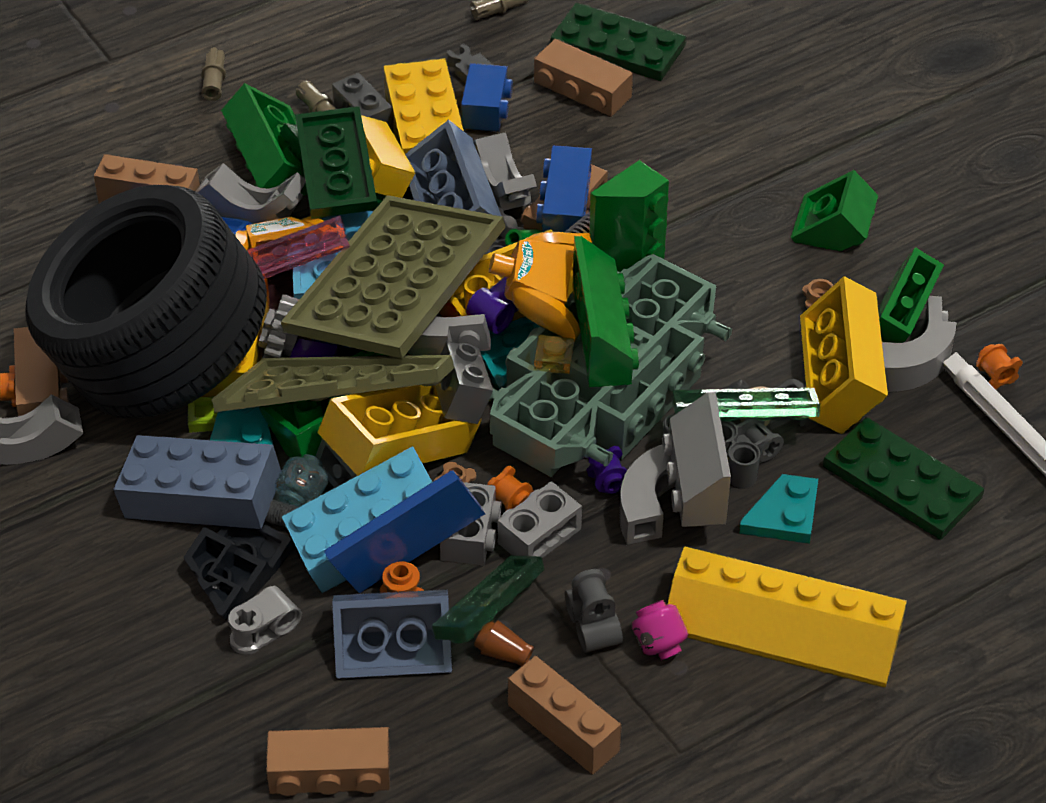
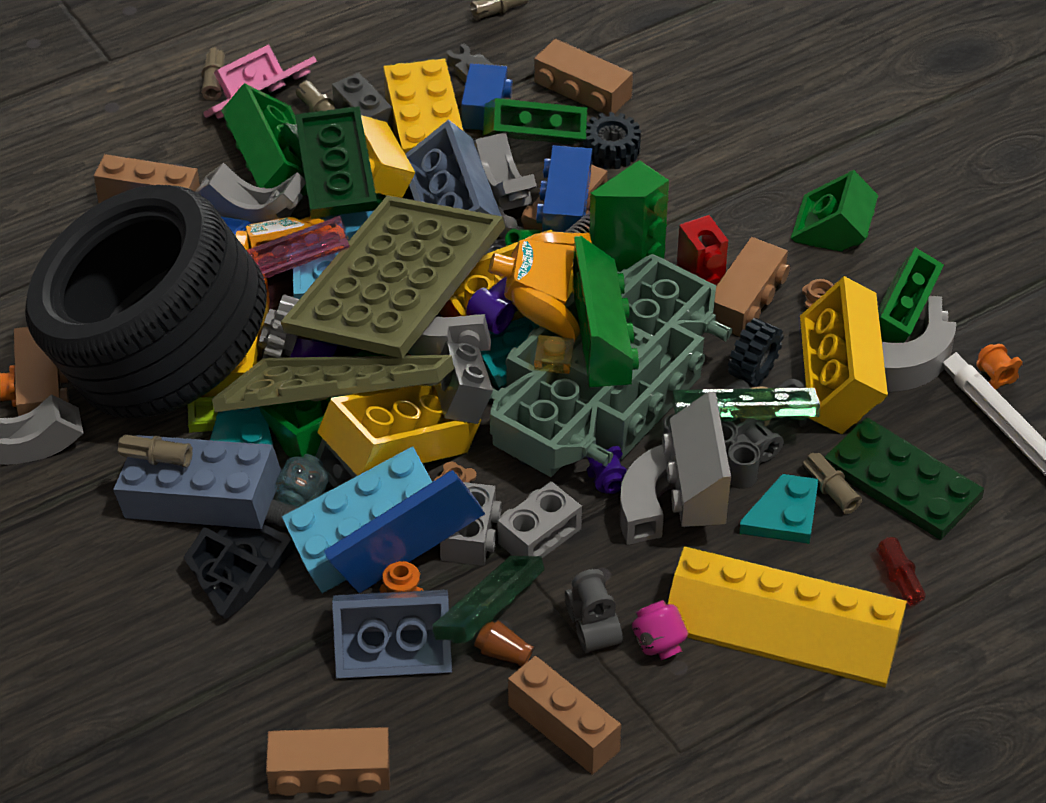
(155, 450): none -> dark tan axle
(257, 70): none -> bright pink bracket
(264, 616): light grey piece -> none
(509, 489): orange brick -> none
(535, 121): none -> green brick
(621, 40): dark green plate -> none
(623, 138): none -> black bush
(705, 257): none -> red brick
(750, 284): none -> medium nougat brick
(755, 352): none -> black bush
(832, 483): none -> dark tan axle
(901, 570): none -> clear red axle

